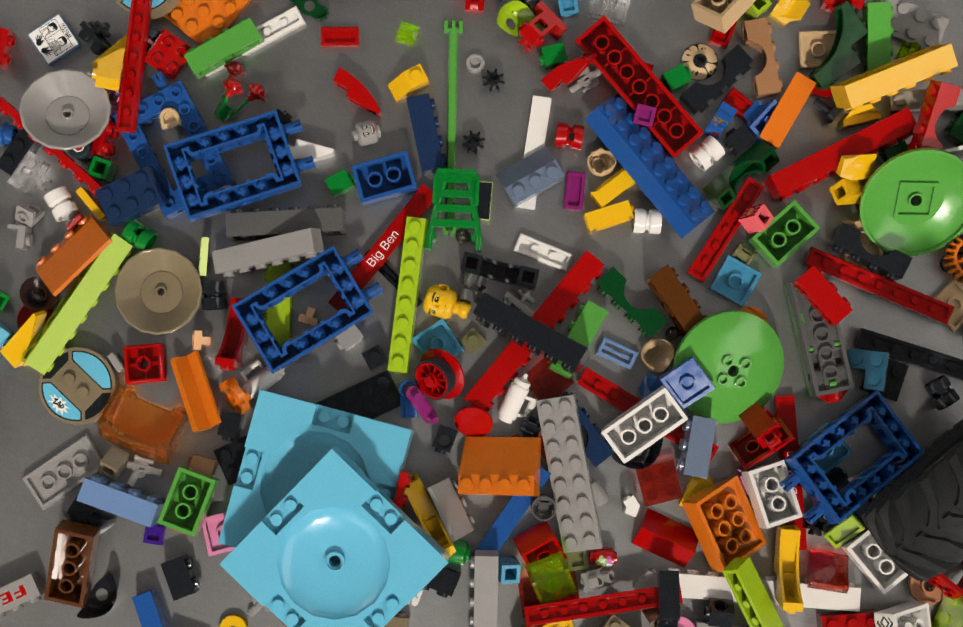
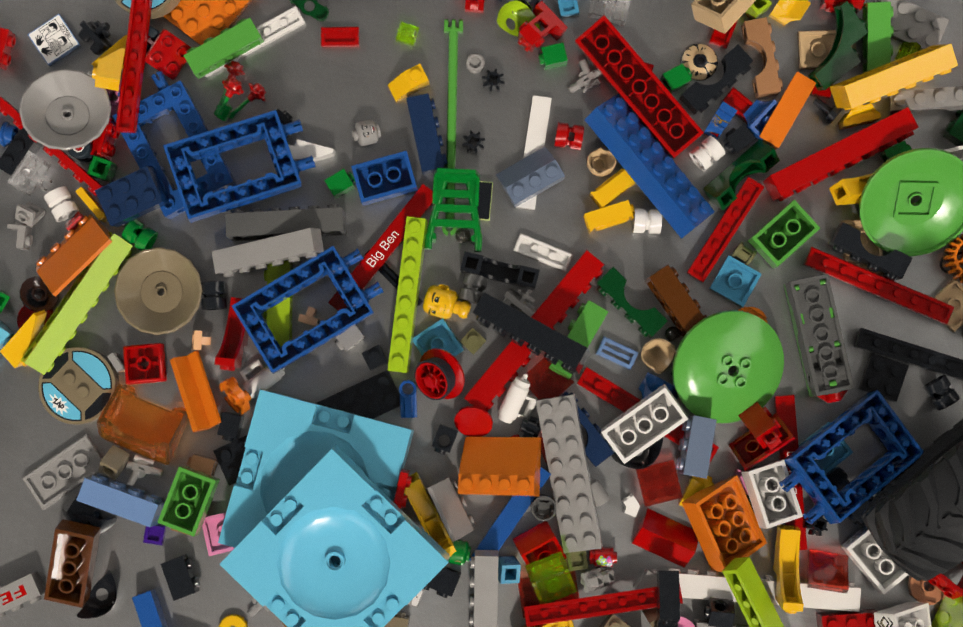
(169, 118): tan tile -> none
(203, 256): yellowish green tile -> none
(356, 92): red slope -> none
(421, 404): magenta piece -> none
(568, 71): red slope -> none
(574, 191): magenta tile -> none
(644, 115): magenta plate -> none
(687, 382): plate -> none
(756, 218): coral brick -> none
(823, 295): red brick -> none
(844, 531): lime tile -> none
(857, 166): yellow slope -> none
(875, 365): dark azure plate -> none
(937, 99): red arch -> none

